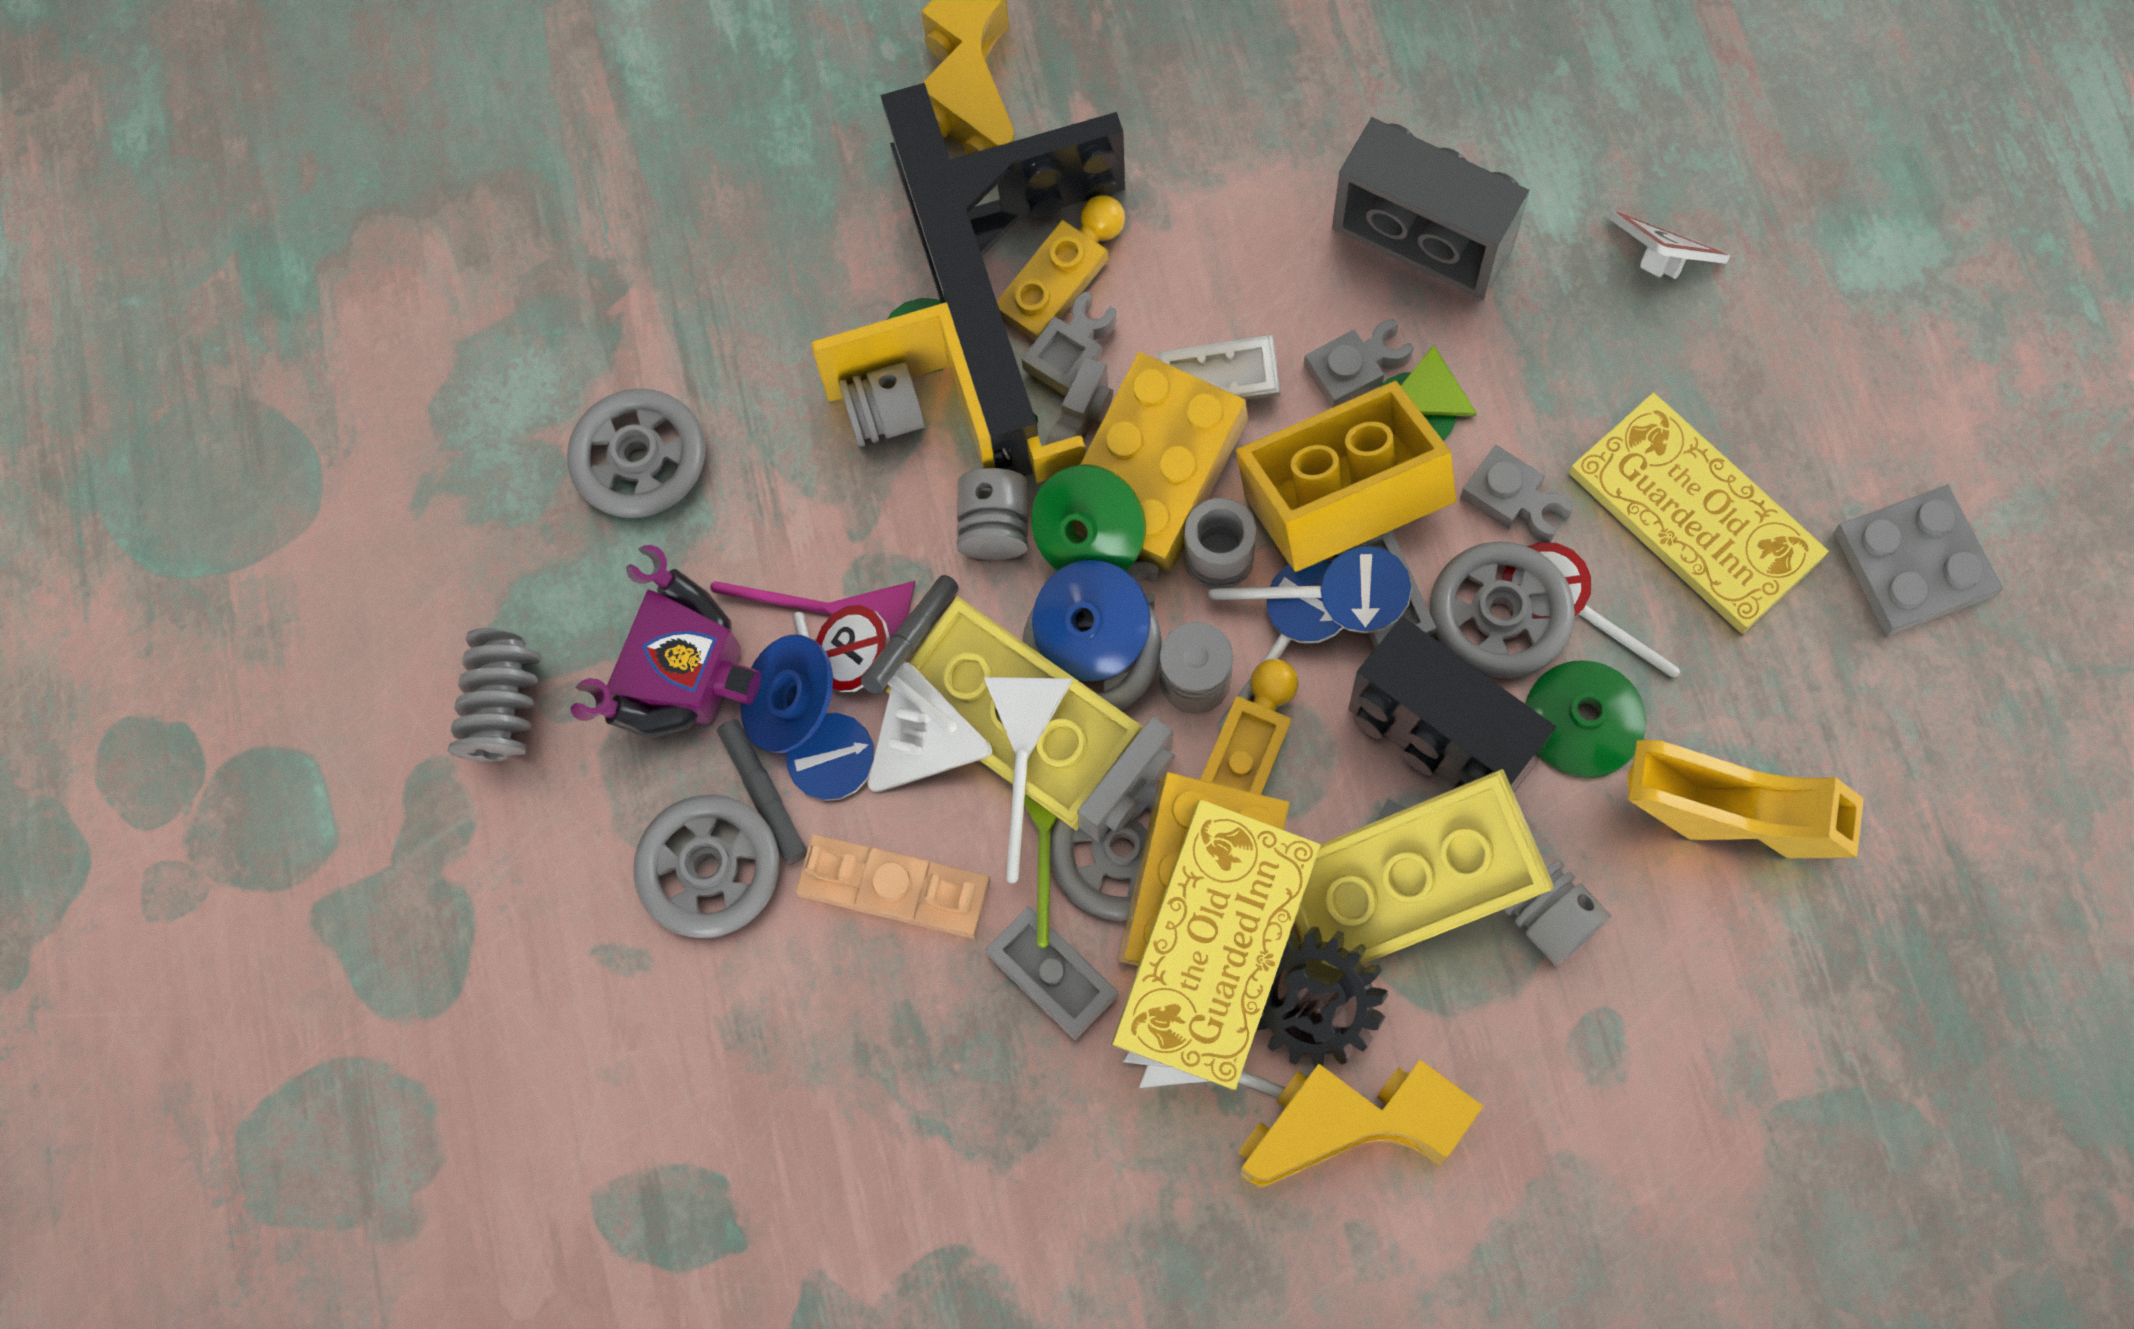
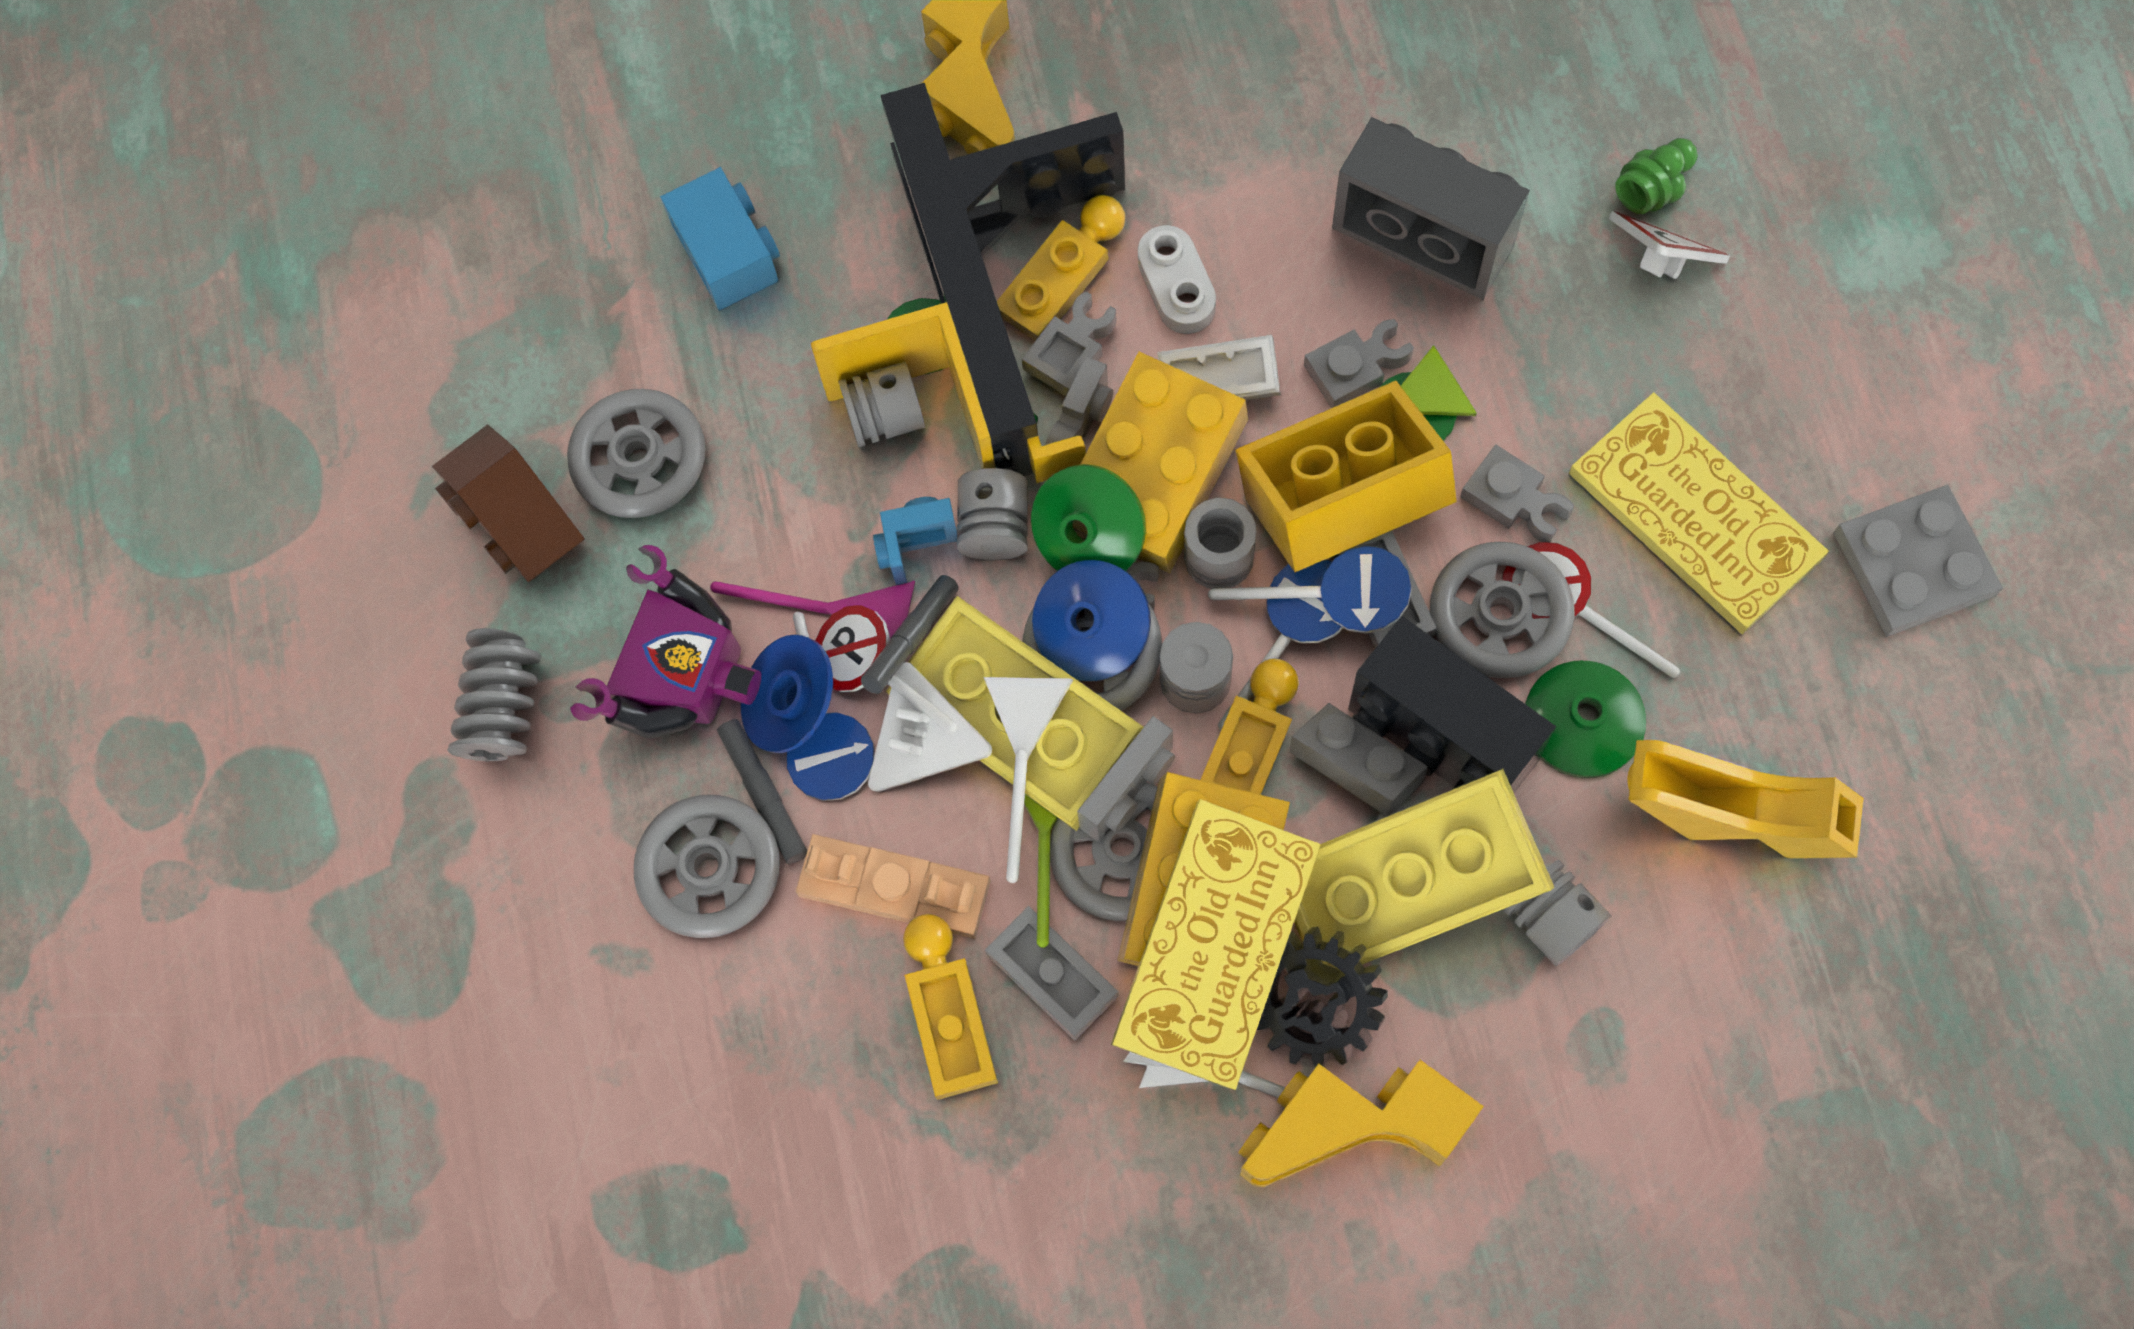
(496, 487): none -> reddish brown brick
(720, 237): none -> dark azure brick
(916, 526): none -> dark azure bracket
(946, 1011): none -> yellow plate
(1176, 274): none -> white plate
(1358, 759): none -> light grey plate
(1655, 176): none -> bright green piece

